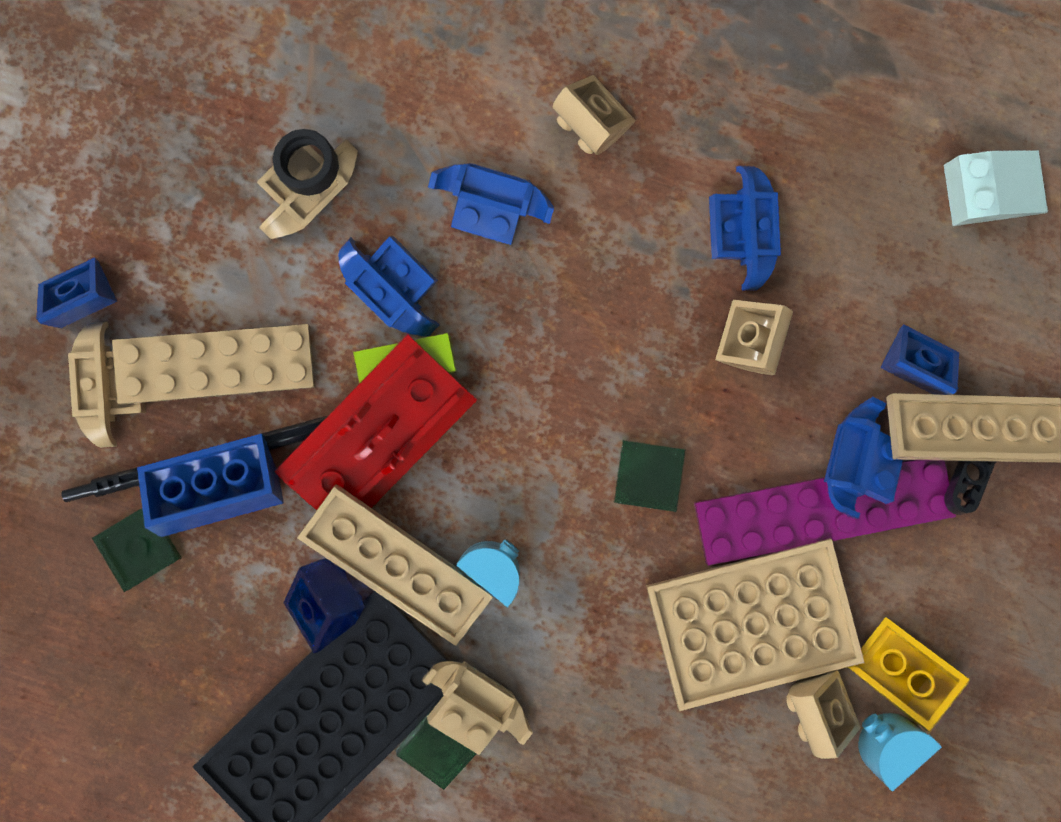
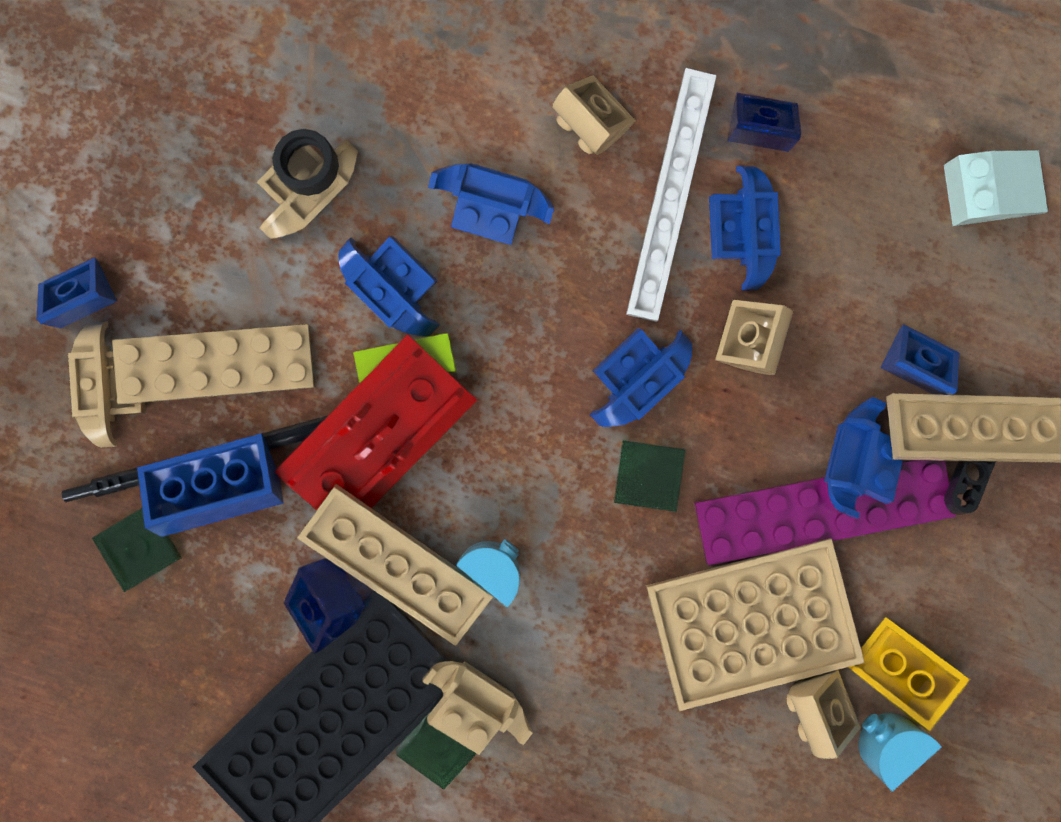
(640, 376): none -> blue plate
(671, 195): none -> white plate
(764, 122): none -> clear blue slope

